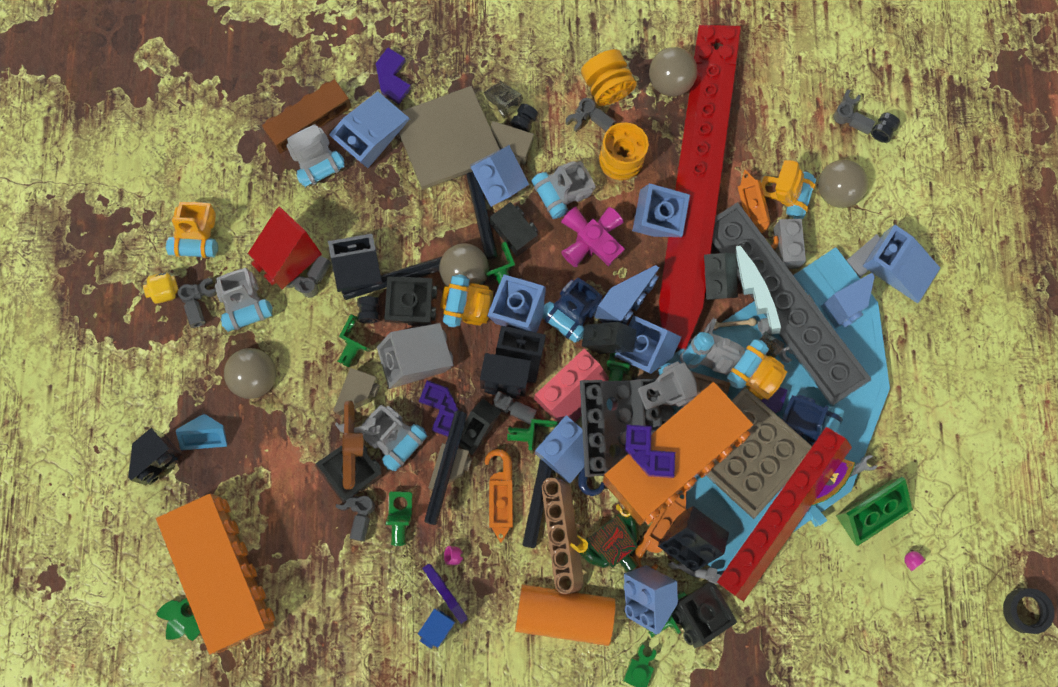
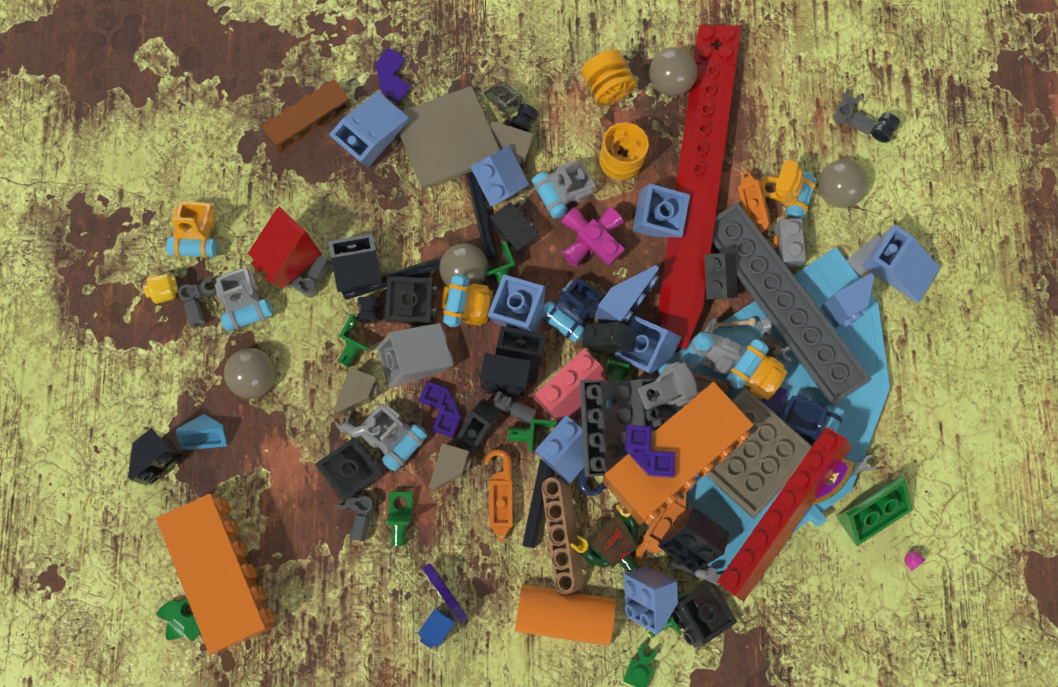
(313, 155): light grey piece -> none
(351, 446): dark orange piece -> none
(445, 468): black axle -> none
(452, 555): dark pink hinge -> none
(587, 109): dark grey bar -> none
(754, 284): light aqua slope -> none
(1046, 611): black tyre -> none

